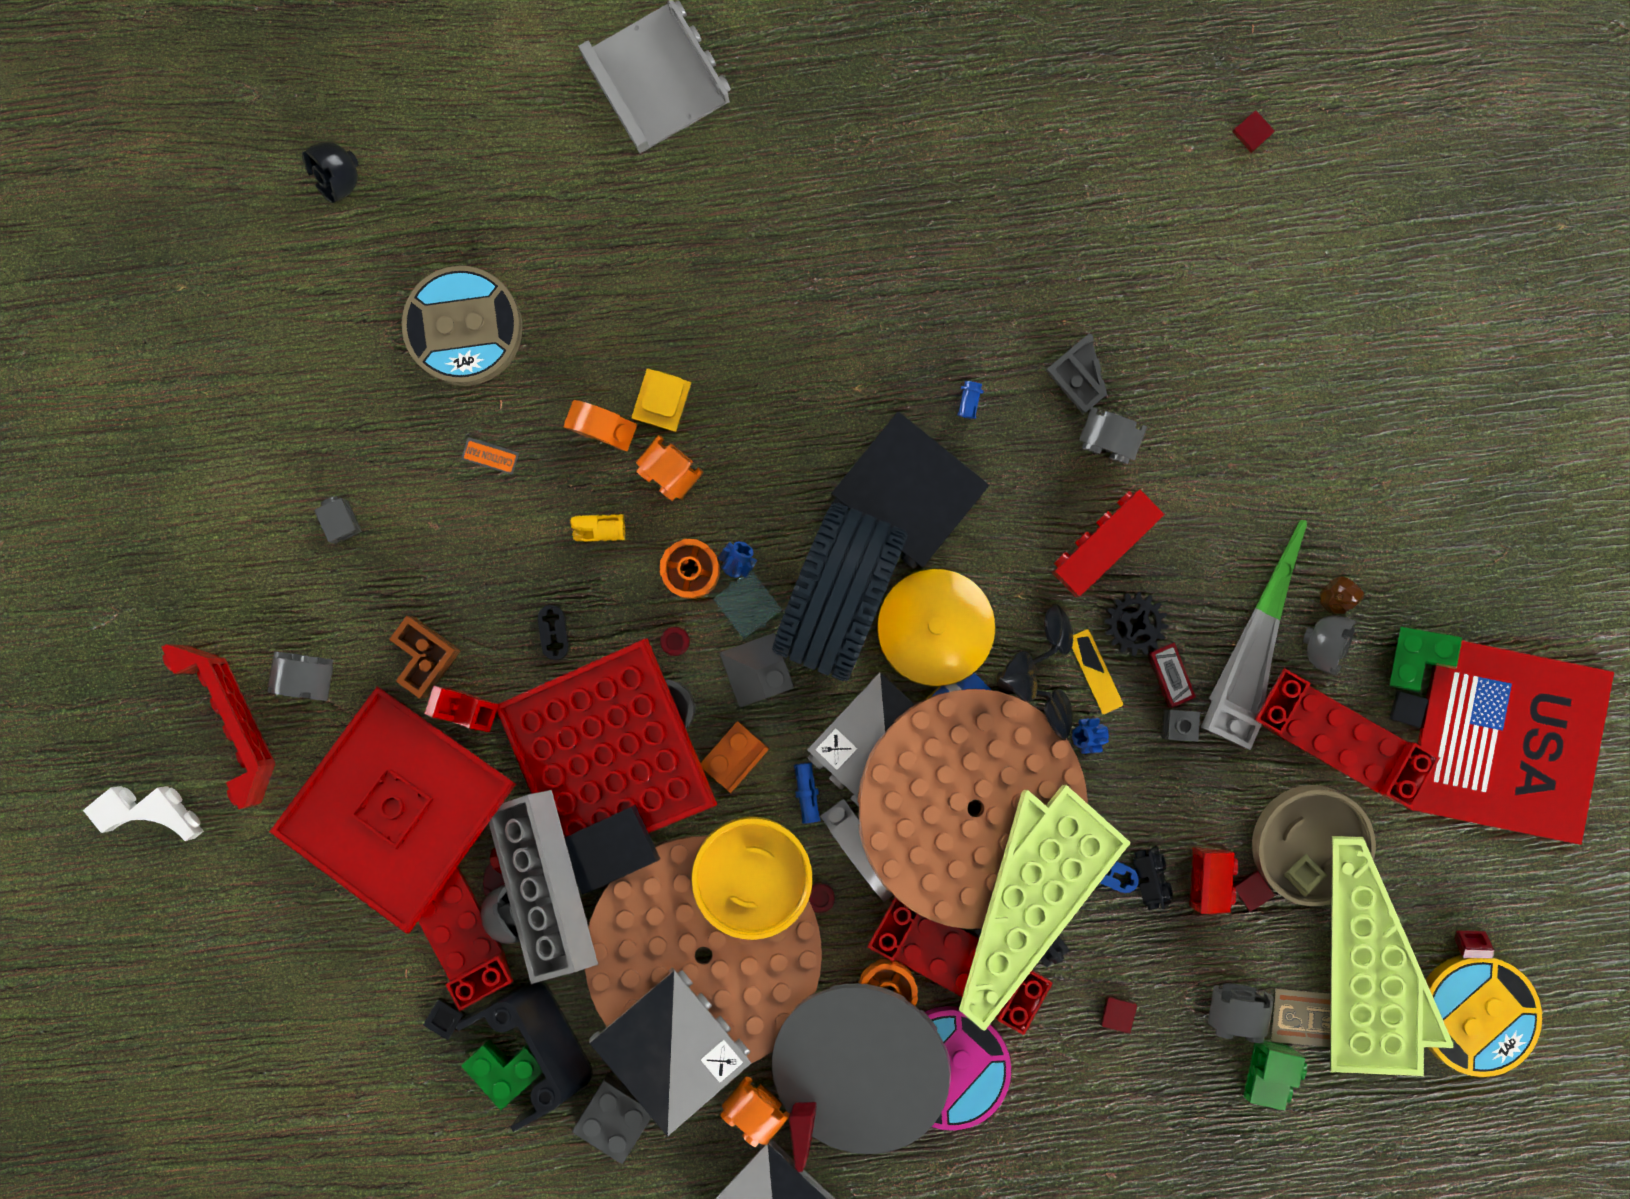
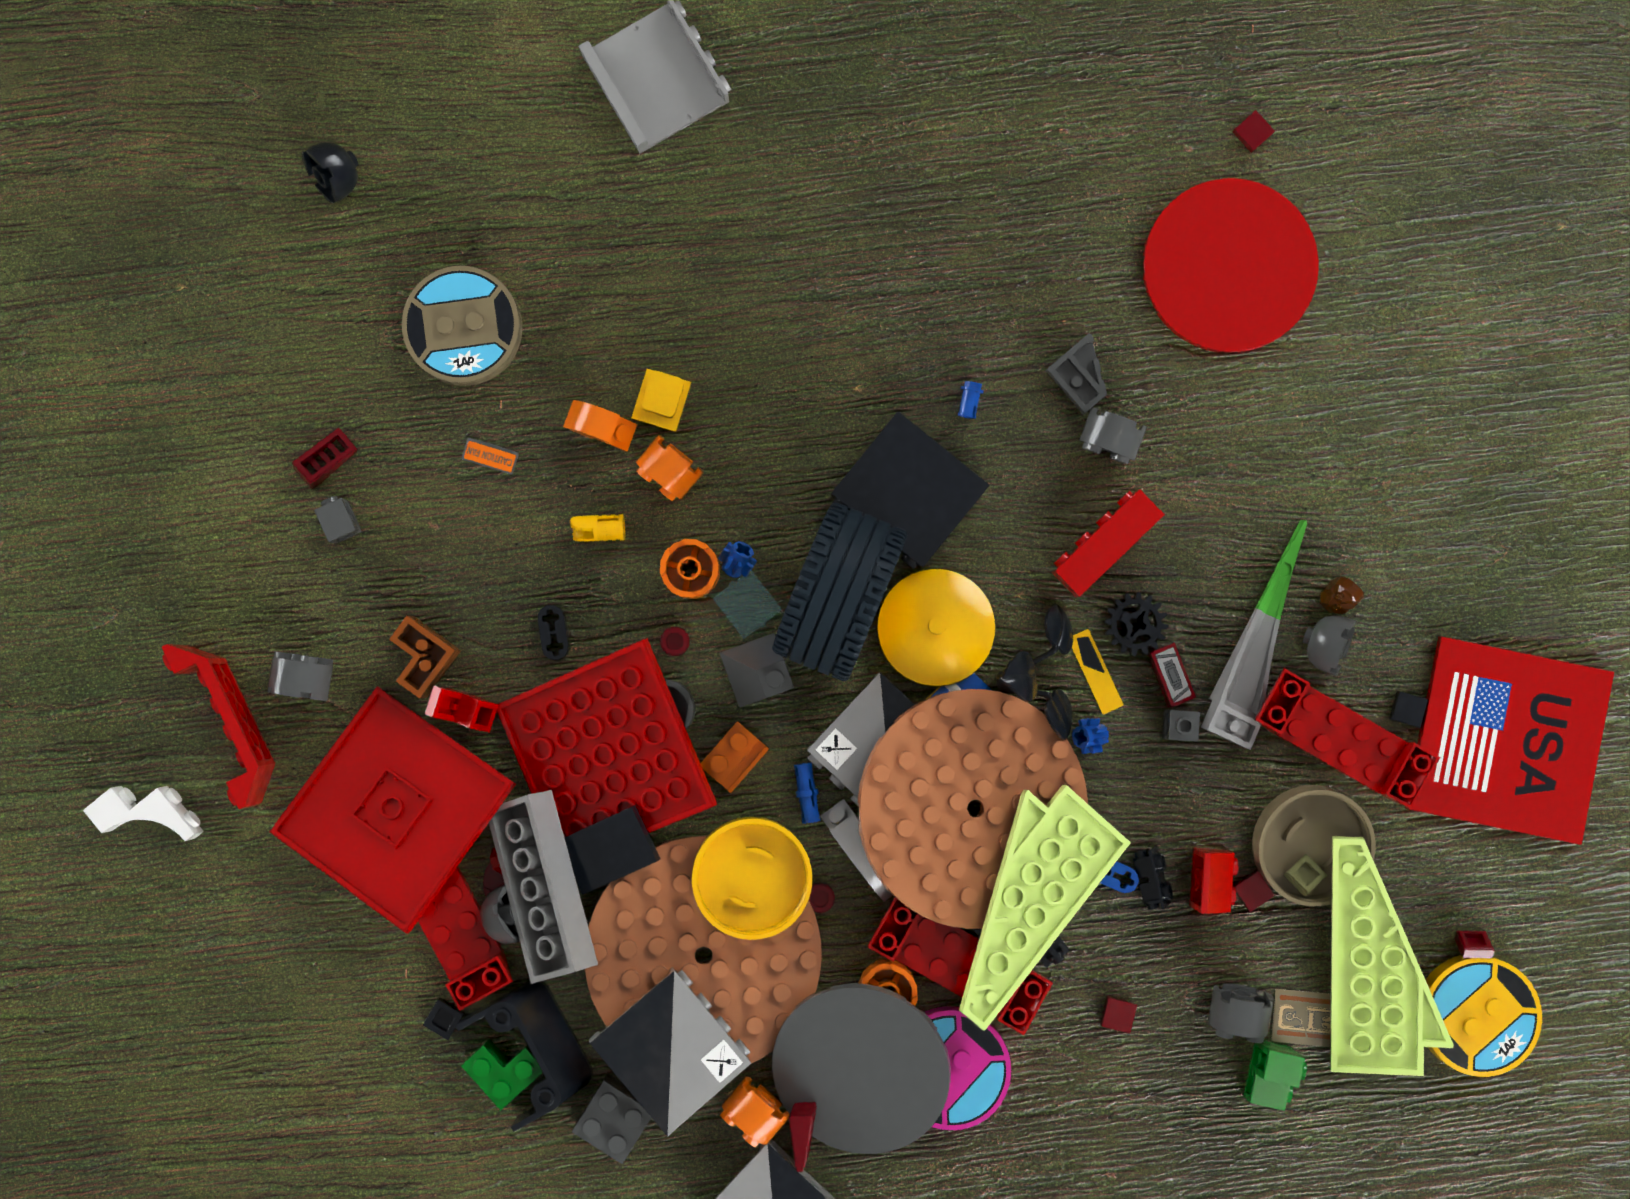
(318, 450): none -> dark red slope
(1230, 265): none -> red tile
(1421, 647): green brick -> none

